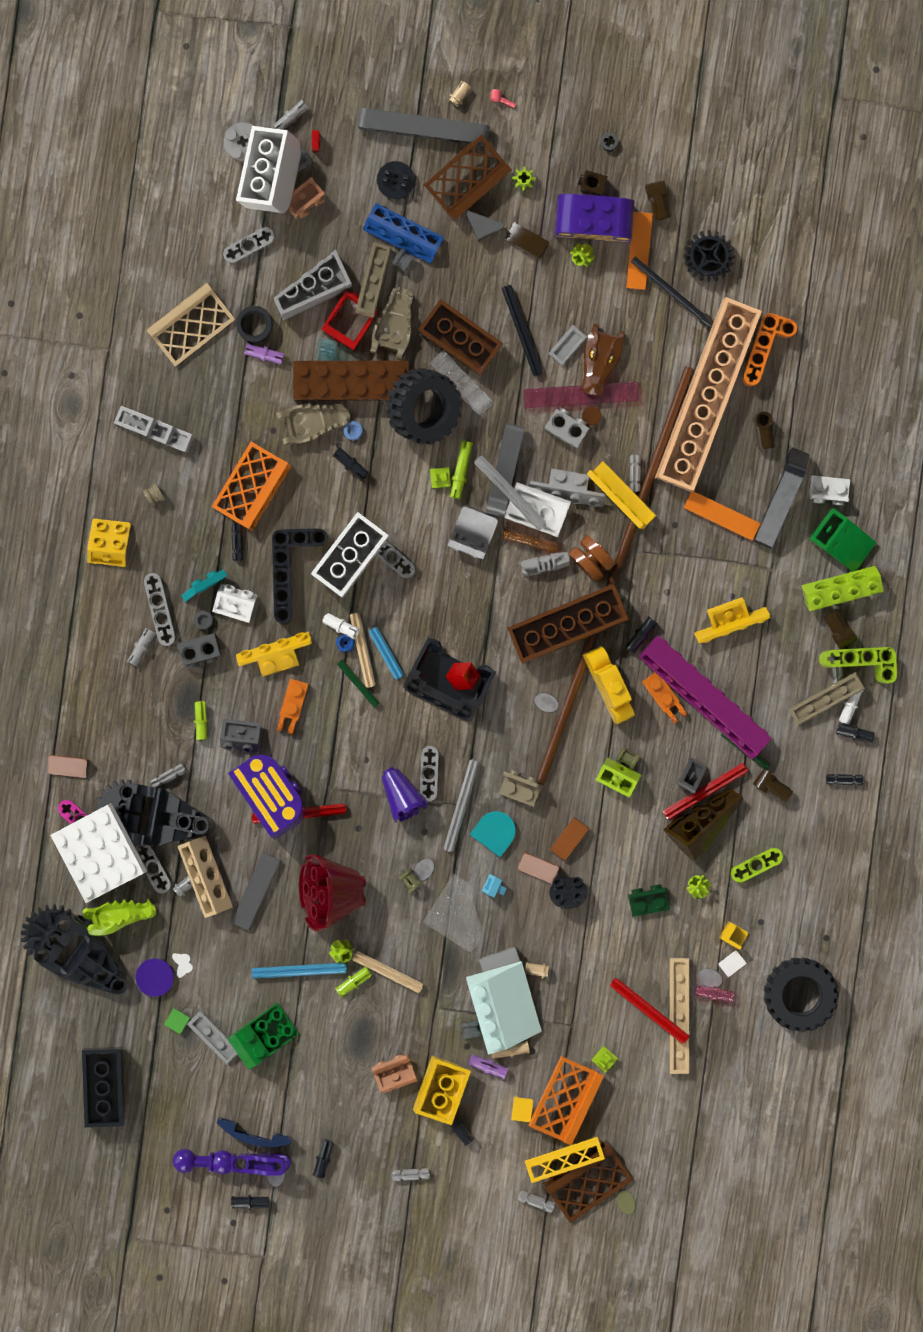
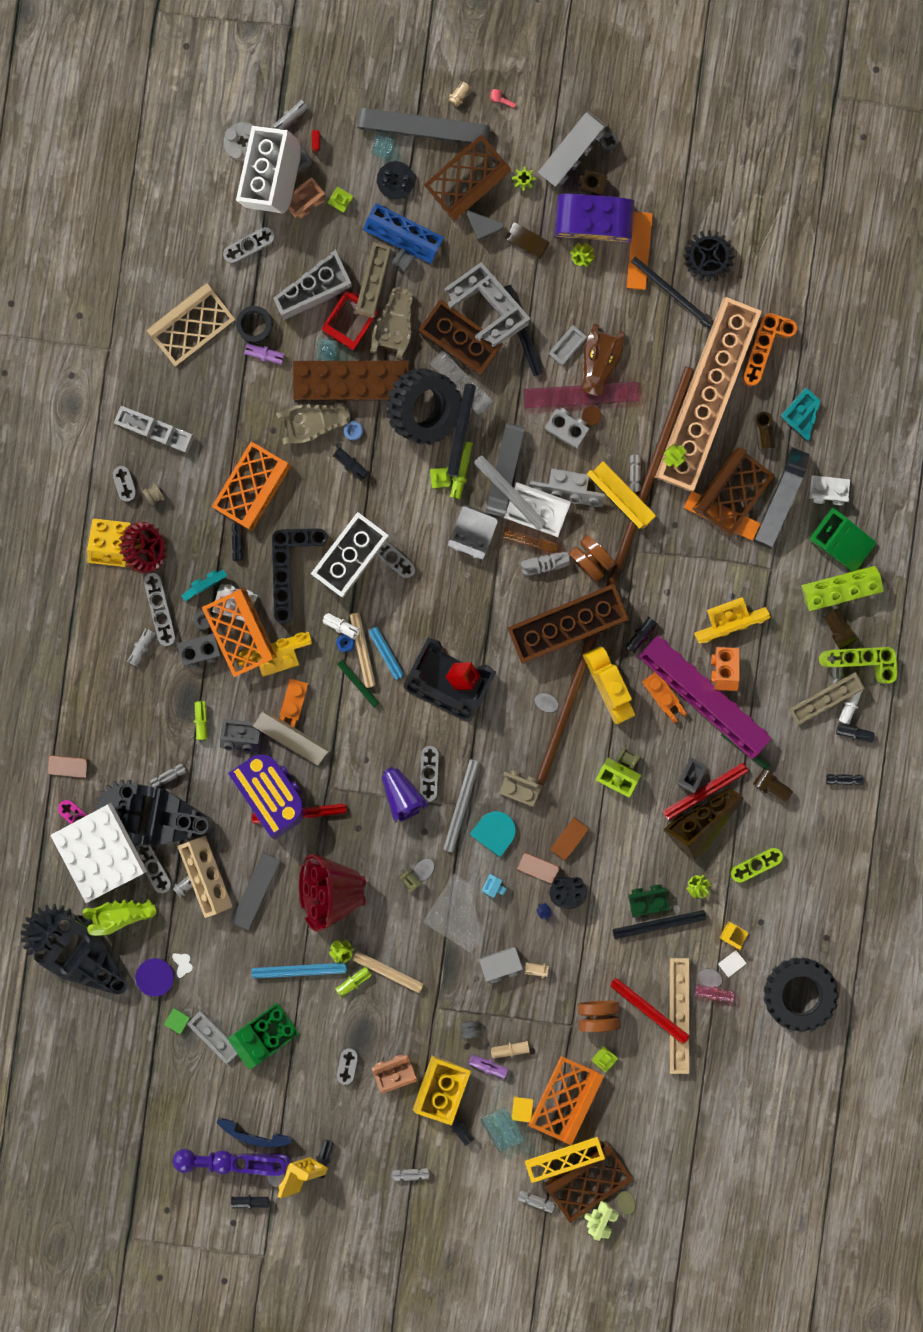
(103, 1087): black brick -> none
(120, 486): none -> light grey beam
(142, 547): none -> dark red gear
(254, 625): none -> orange fence
(290, 737): none -> dark tan tile
(297, 1173): none -> yellow bracket
(340, 199): none -> lime tile
(342, 1064): none -> light grey beam
(383, 146): none -> clear light blue tile
(461, 430): none -> black axle
(481, 280): none -> light grey wedge
(502, 1129): none -> clear light blue bracket
(504, 1006): light aqua slope -> none
(544, 911): none -> clear blue plate
(572, 149): none -> light grey wedge
(599, 1019): none -> dark orange wheel
(599, 1219): none -> yellowish green hips
(657, 196): dark brown piece -> none
(659, 924): none -> black axle
(675, 455): none -> lime gear
(719, 482): none -> reddish brown fence
(729, 669): none -> orange brick
(802, 413): none -> teal wing

